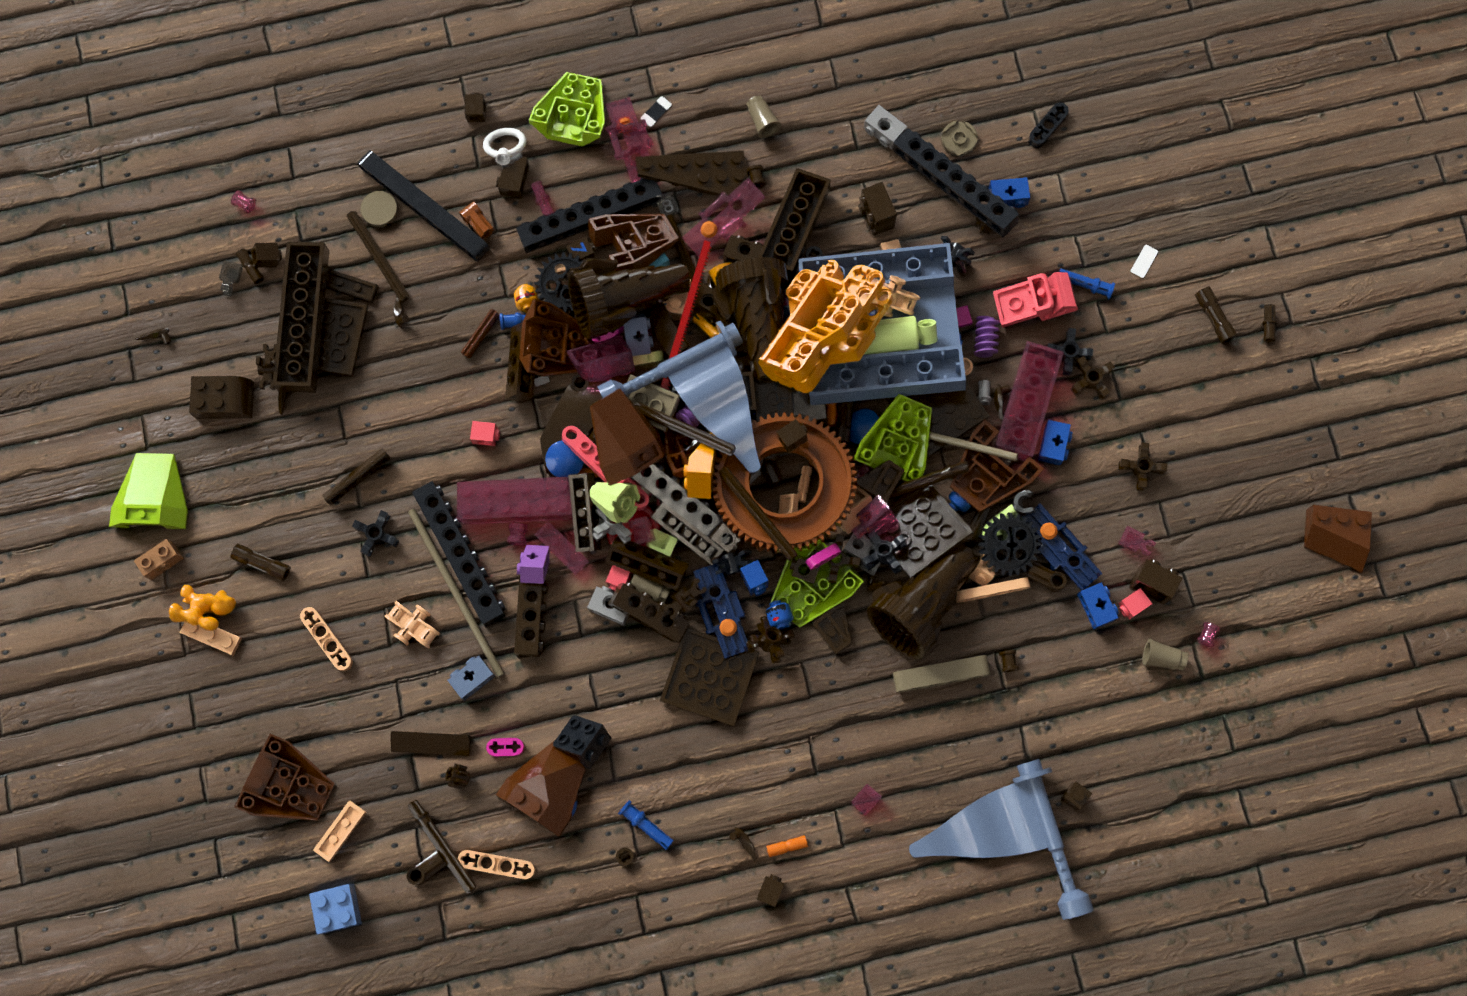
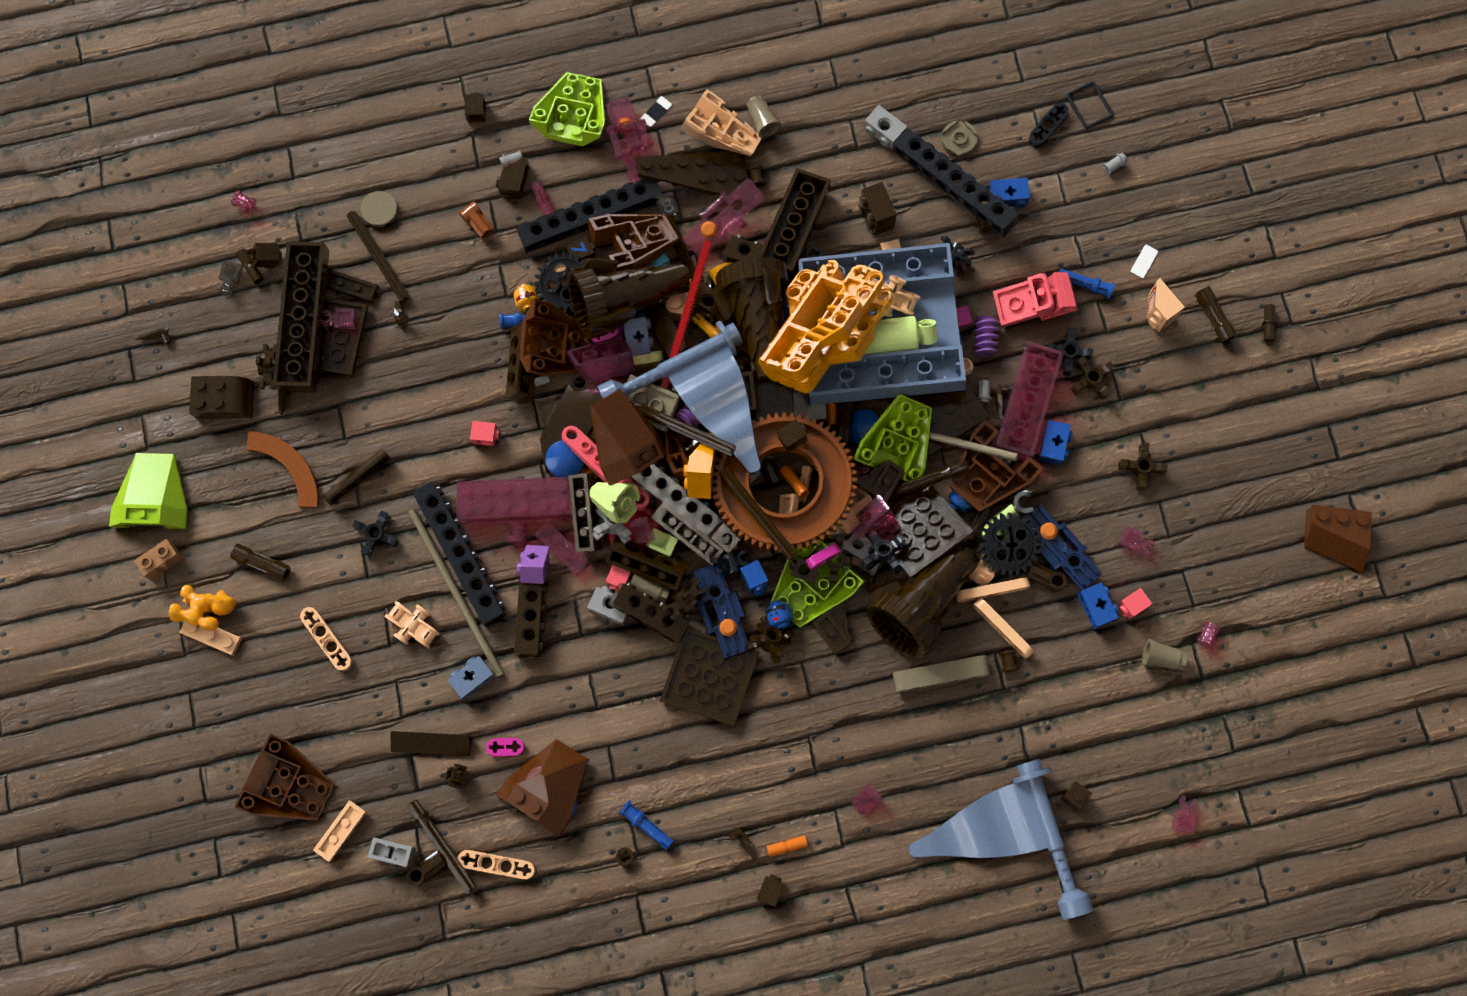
(294, 463): none -> dark orange tile
(335, 908): medium blue brick -> none
(342, 318): none -> clear pink plate
(391, 852): none -> light grey brick
(423, 205): black beam -> none
(480, 333): reddish brown axle -> none
(503, 155): white piece -> none
(583, 739): black bracket -> none
(719, 127): none -> light nougat wedge
(795, 483): none -> orange piece
(1003, 628): none -> light nougat beam
(1078, 113): none -> black piece
(1114, 164): none -> light grey pin
(1156, 581): dark brown brick -> none
(1162, 306): none -> light nougat slope
(1184, 819): none -> clear pink plate

